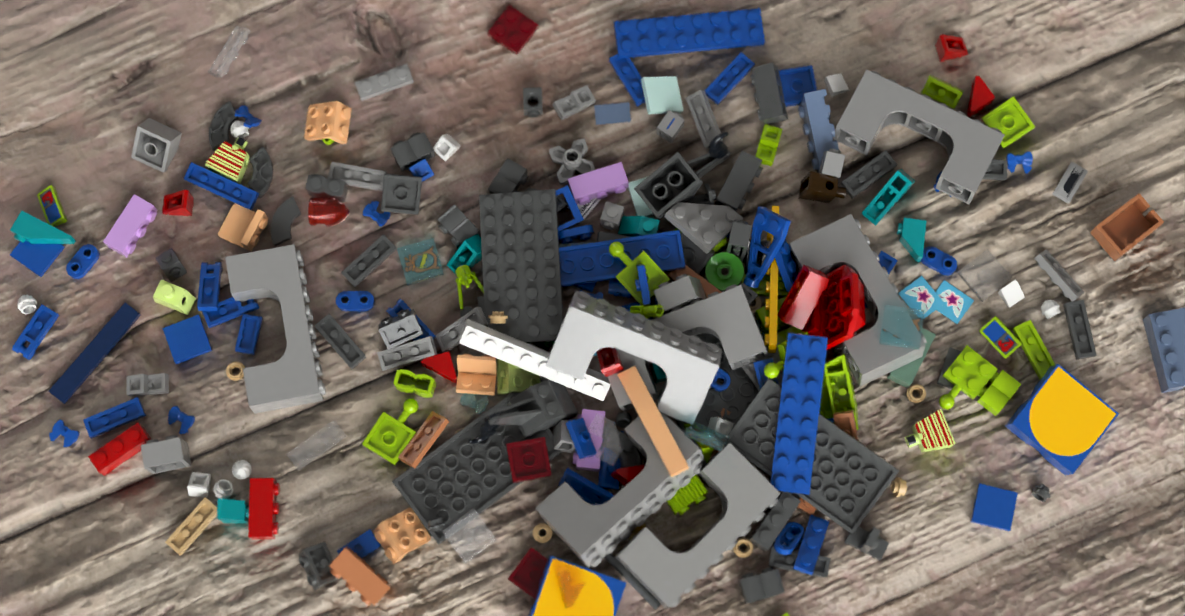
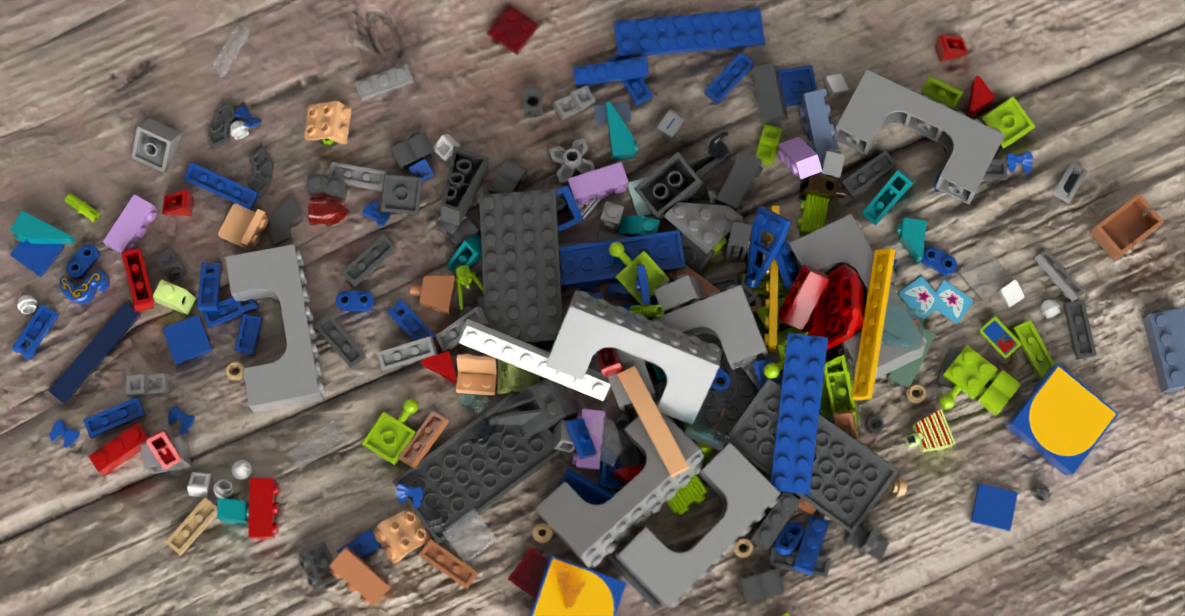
(52, 206): slope -> none
(82, 207): none -> lime axle
(87, 289): none -> blue animal
(137, 280): none -> red brick
(163, 449): none -> slope
(230, 160): yellowish green torso -> none
(400, 328): bracket -> none
(404, 491): none -> blue piece
(420, 261): clear light blue tile -> none
(420, 384): lime brick -> none
(436, 293): none -> nougat torso
(448, 564): none -> nougat plate
(463, 182): none -> dark grey wedge
(498, 317): tan plate -> none
(529, 460): dark red plate -> none
(582, 232): blue plate -> none
(611, 71): none -> blue plate
(621, 138): none -> teal slope
(662, 95): light aqua tile -> none
(703, 117): light grey plate -> none
(720, 261): bright green dish -> none
(720, 425): white slope -> none
(799, 157): none -> lavender brick
(813, 215): none -> lime brick
(873, 324): none -> yellow plate
(879, 424): none -> dark grey plate

